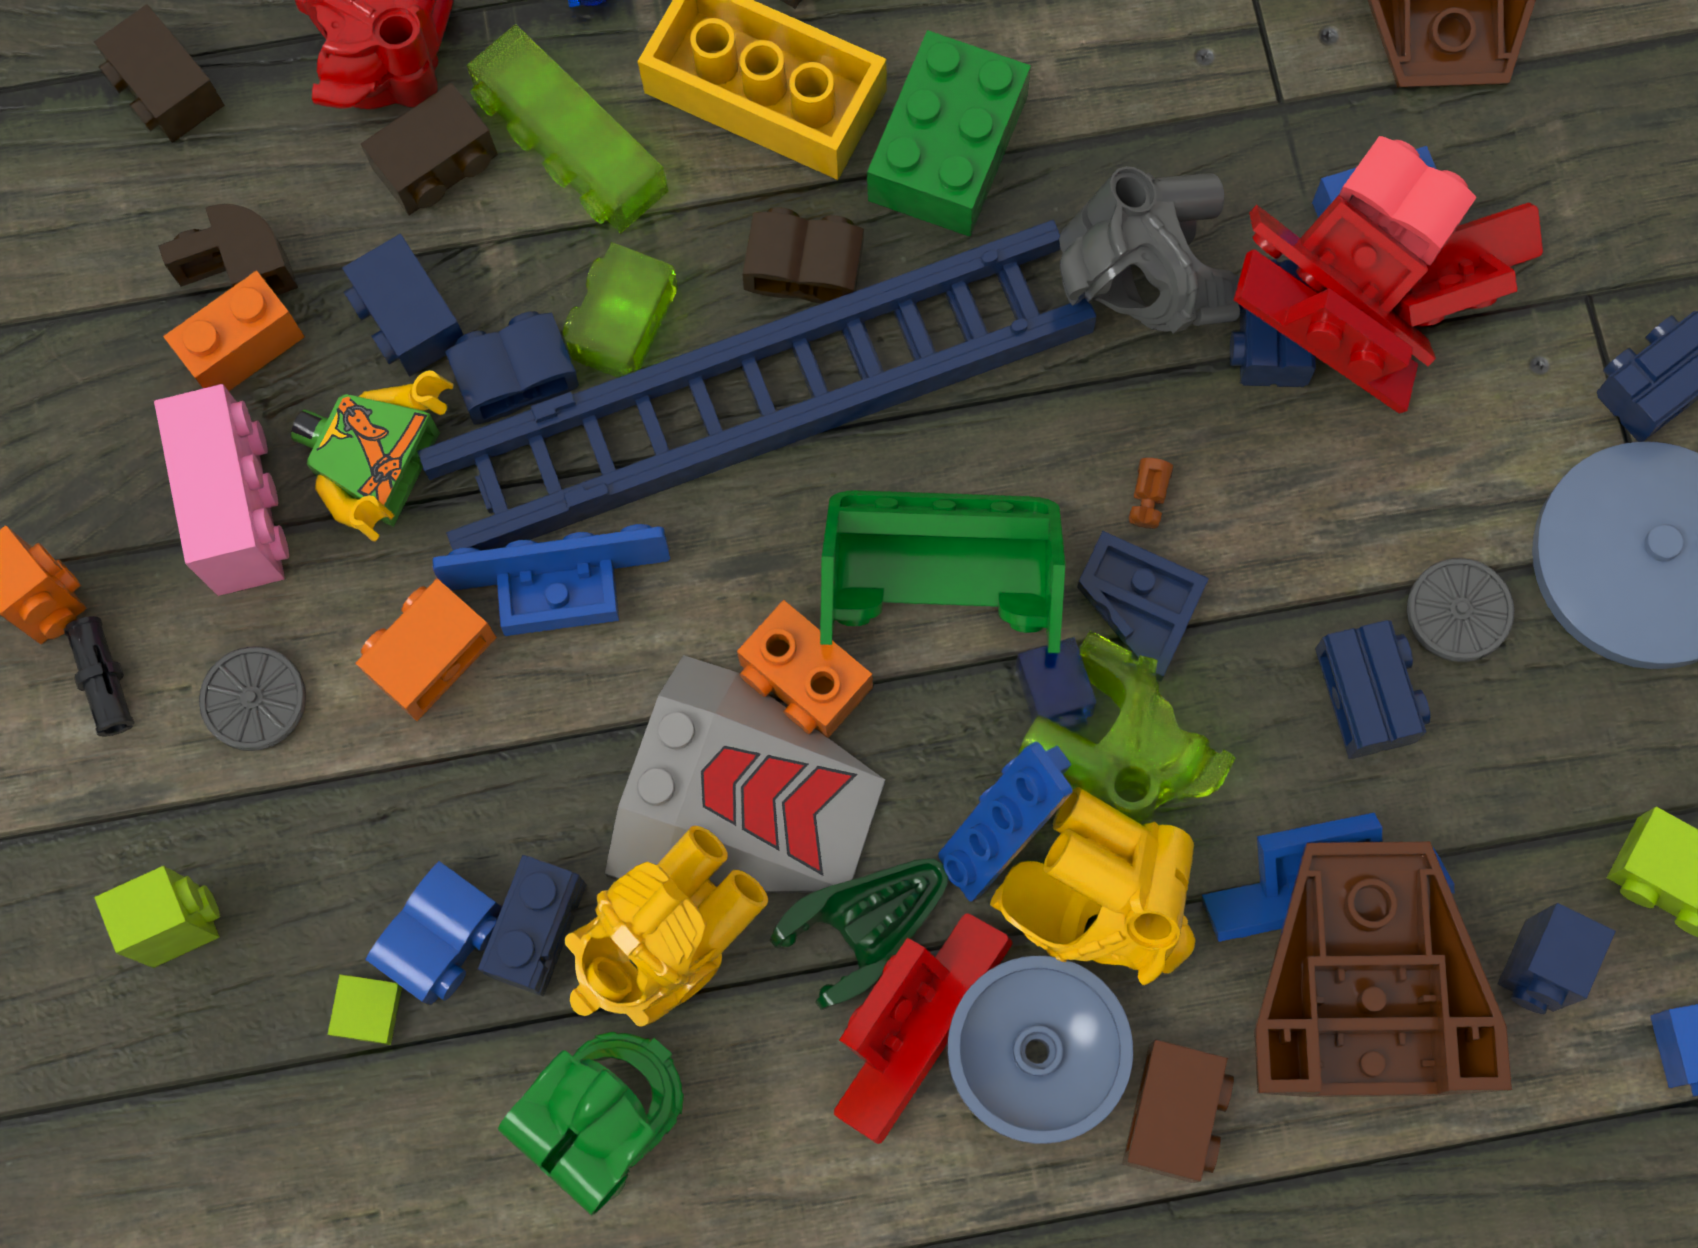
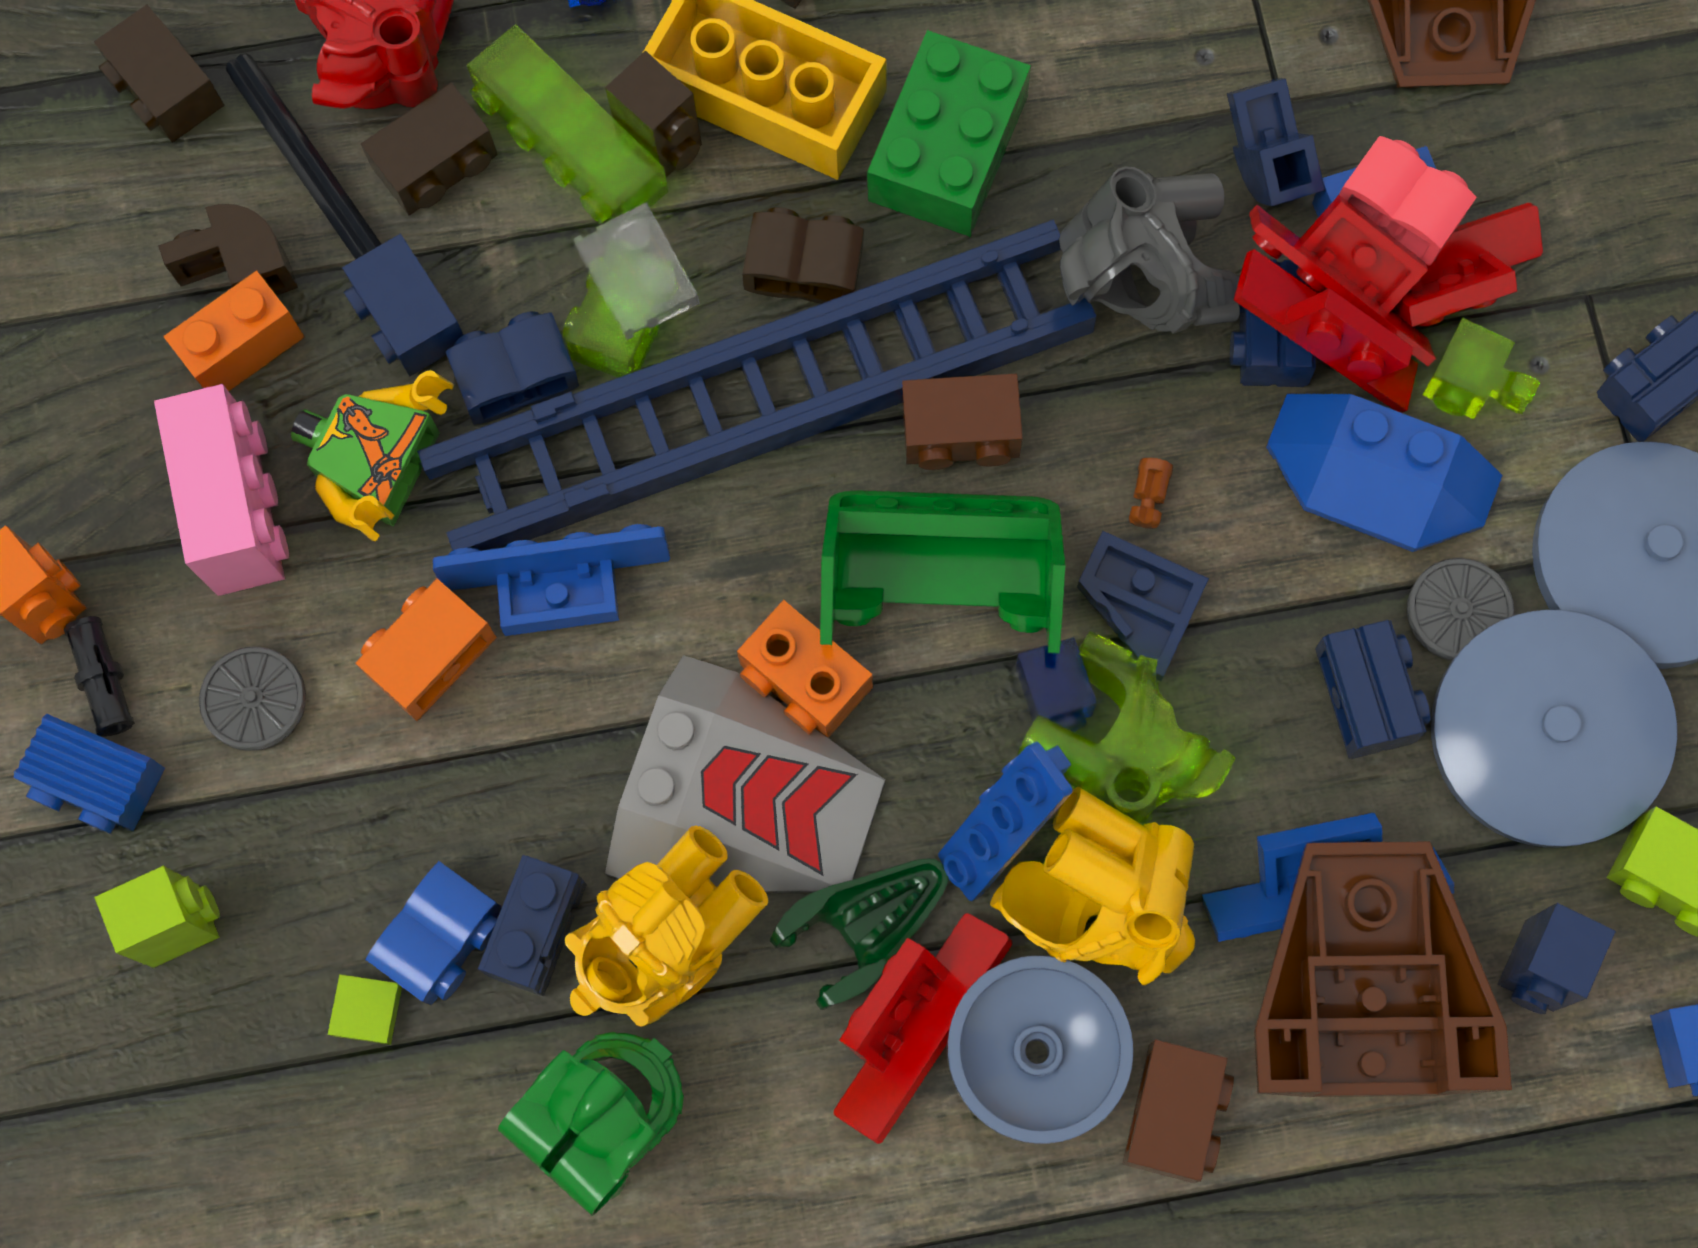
(89, 773): none -> blue brick
(302, 155): none -> black axle
(637, 271): none -> clear plate
(656, 112): none -> dark brown brick
(962, 420): none -> reddish brown brick
(1270, 152): none -> dark blue brick
(1381, 470): none -> blue wedge
(1474, 370): none -> clear neon green brick
(1554, 728): none -> sand blue dish

